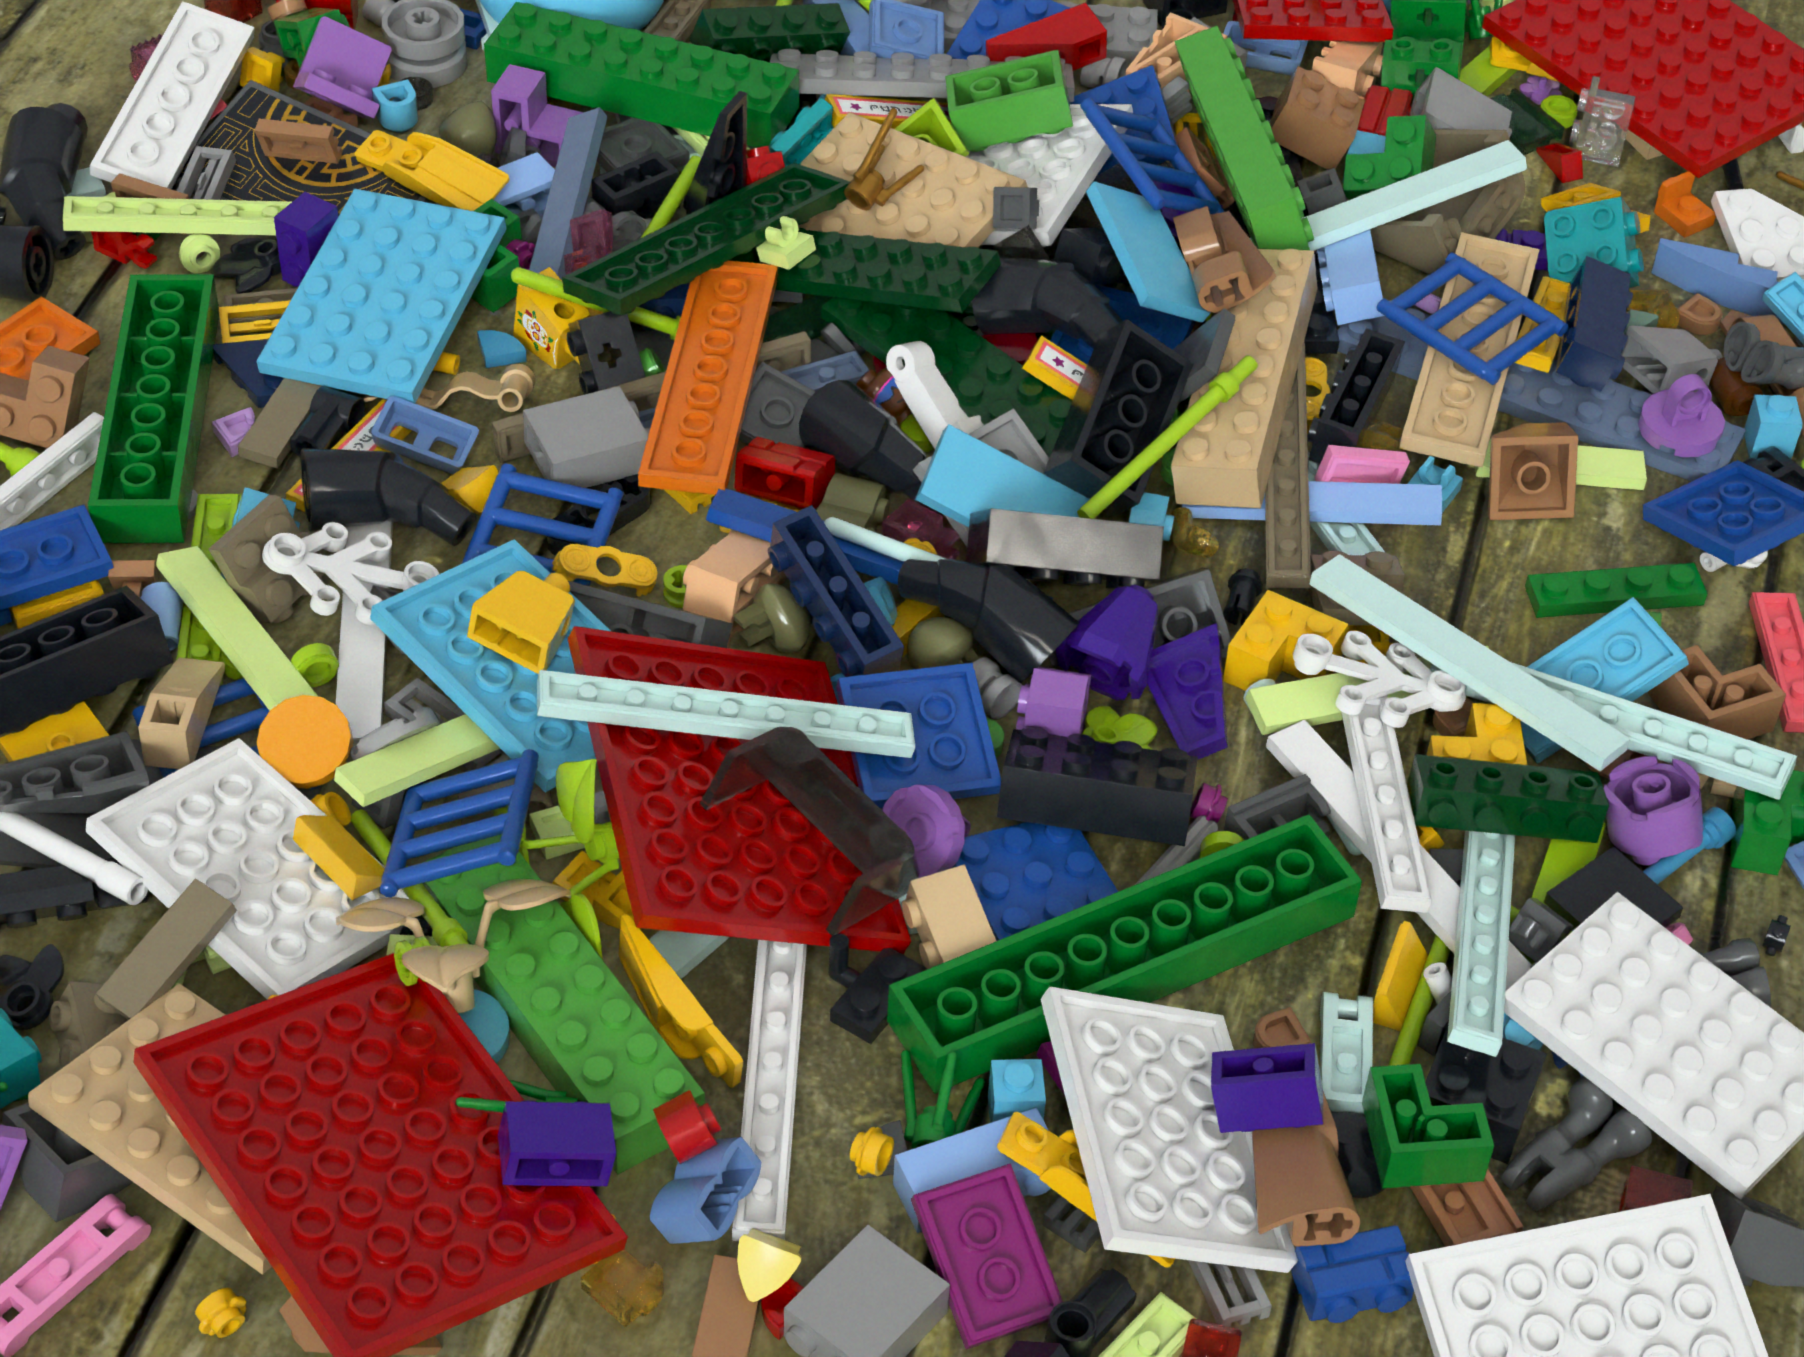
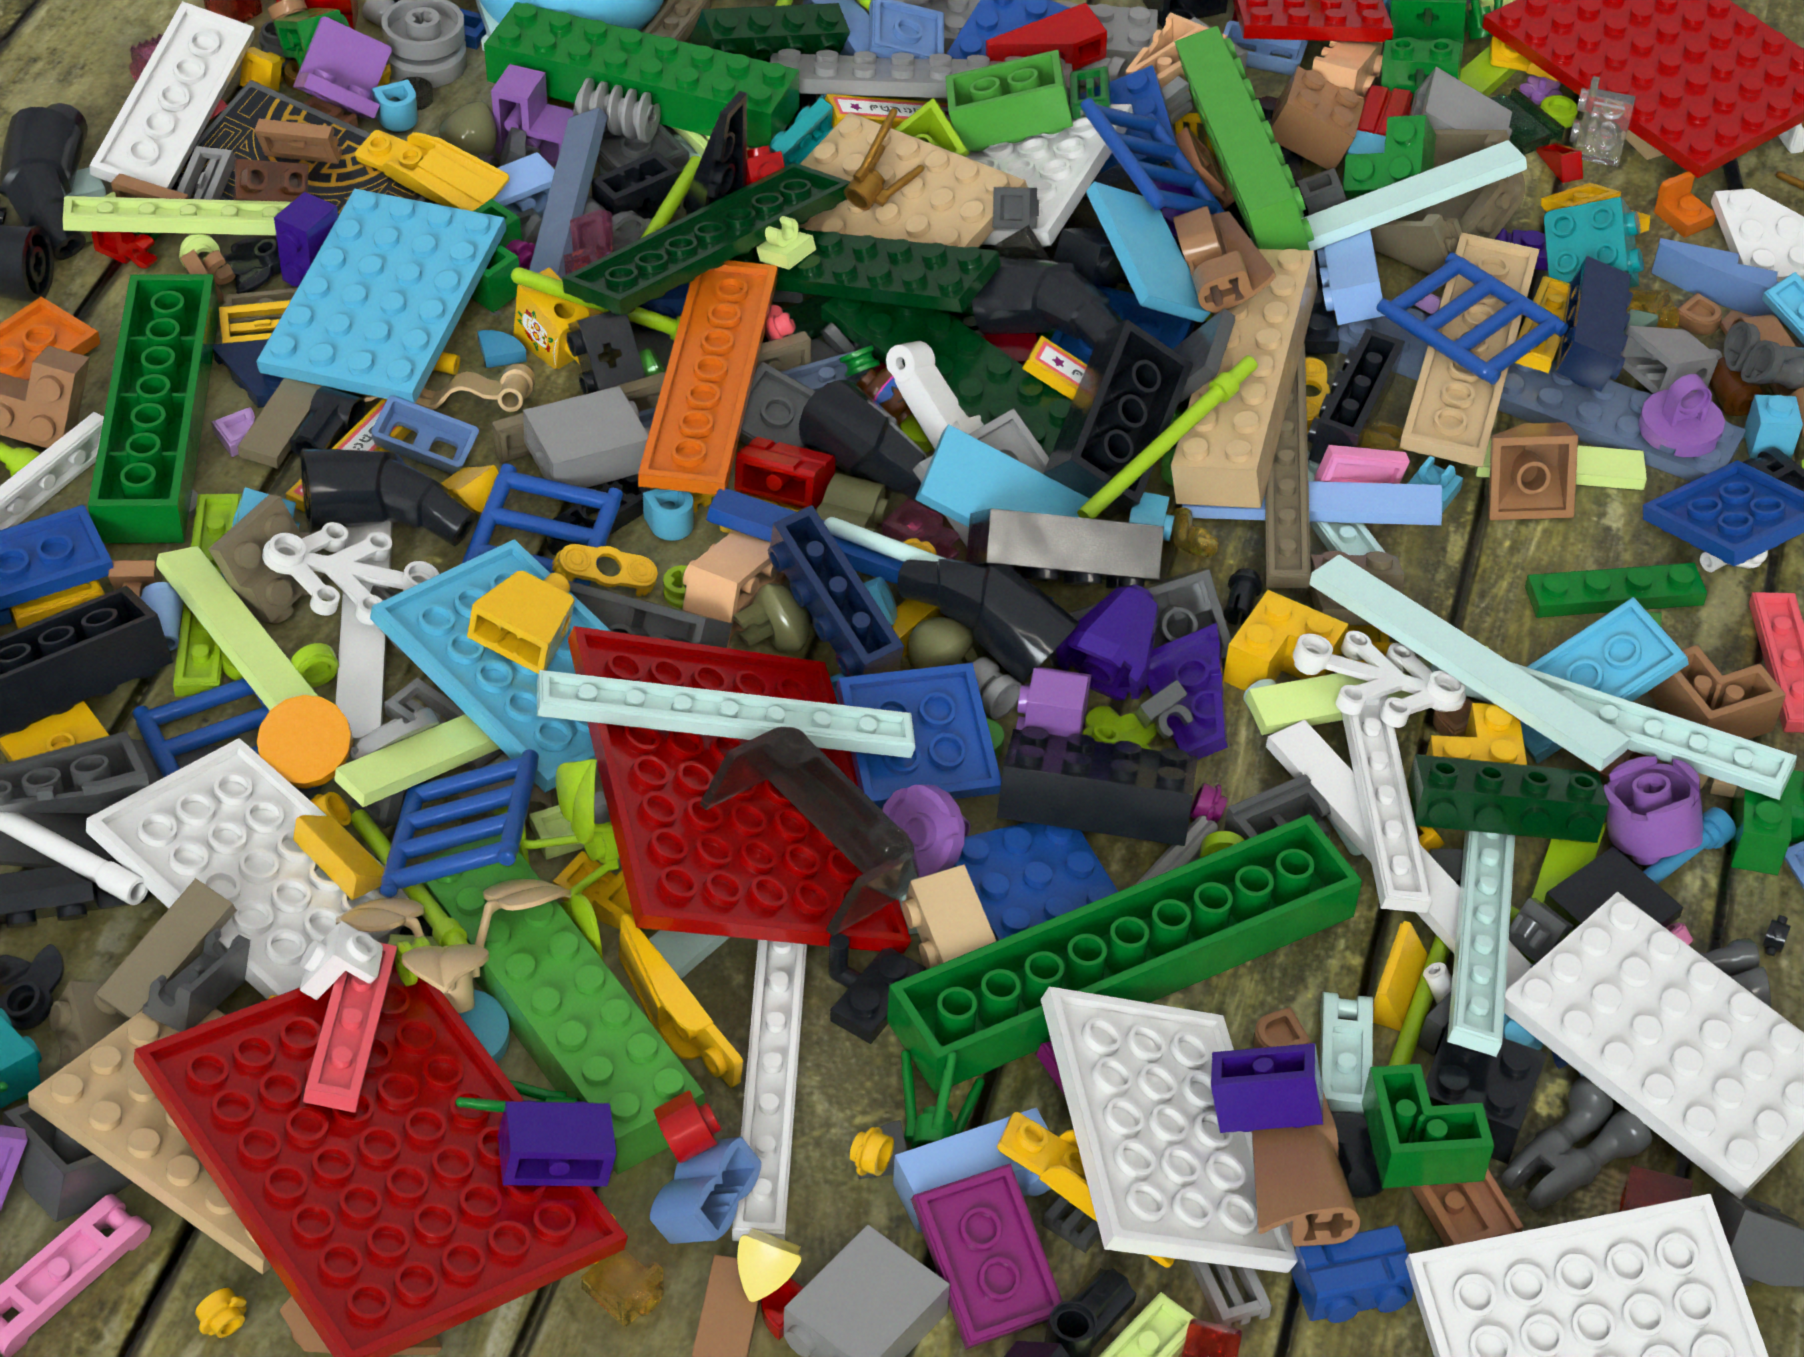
(179, 712): tan slope -> none
(200, 985): none -> dark grey hinge
(210, 266): none -> medium nougat tile
(269, 180): none -> reddish brown hips
(339, 952): none -> white bracket
(348, 1038): none -> coral plate
(624, 114): none -> light grey piece
(669, 513): none -> medium azure plate
(778, 324): none -> coral arm
(859, 361): none -> green bush
(1015, 1087): medium azure brick -> none
(1089, 75): none -> green tile
(1163, 705): none -> dark grey tile

